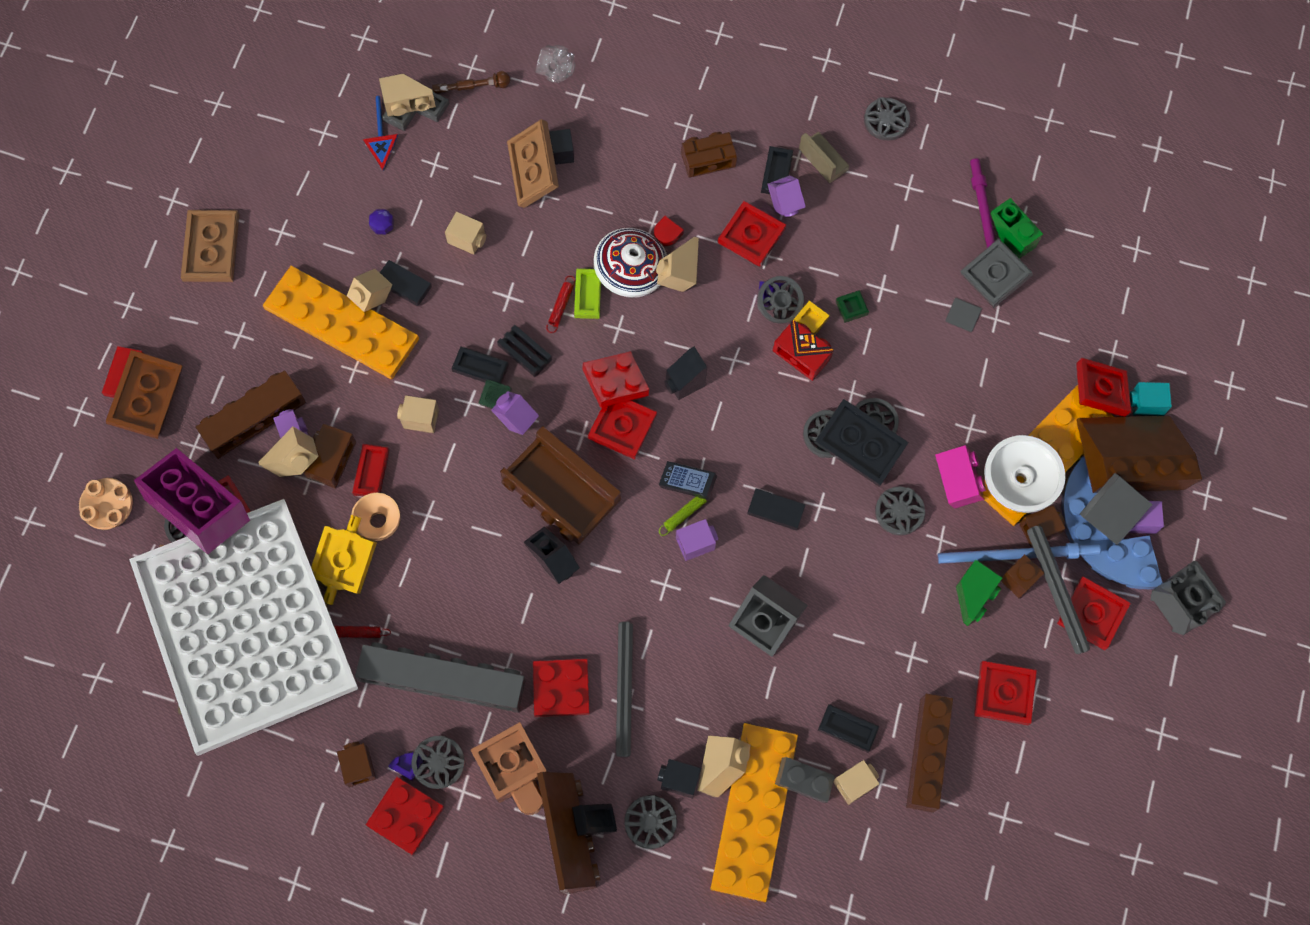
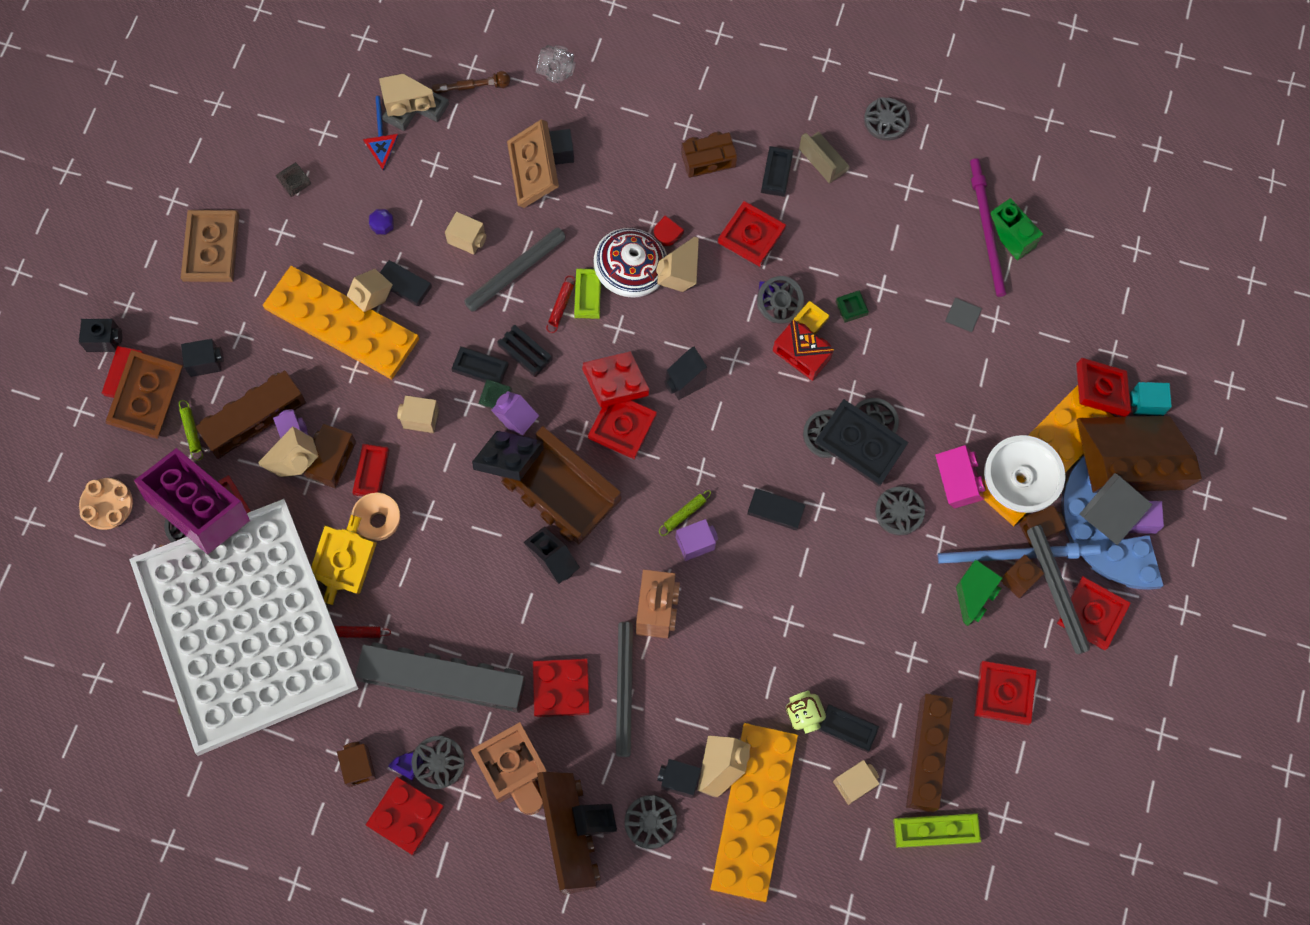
(99, 335): none -> black brick
(190, 430): none -> lime piece
(202, 357): none -> black brick
(293, 179): none -> clear smoke plate
(508, 455): none -> black plate
(514, 269): none -> dark grey axle
(655, 608): none -> nougat brick
(688, 480): tile -> none
(767, 615): dark grey slope -> none
(786, 196): medium lavender brick -> none
(804, 780): dark grey plate -> none
(805, 711): none -> yellowish green head
(936, 830): none -> lime tile
(996, 273): dark grey tile -> none
(1188, 598): dark grey slope -> none

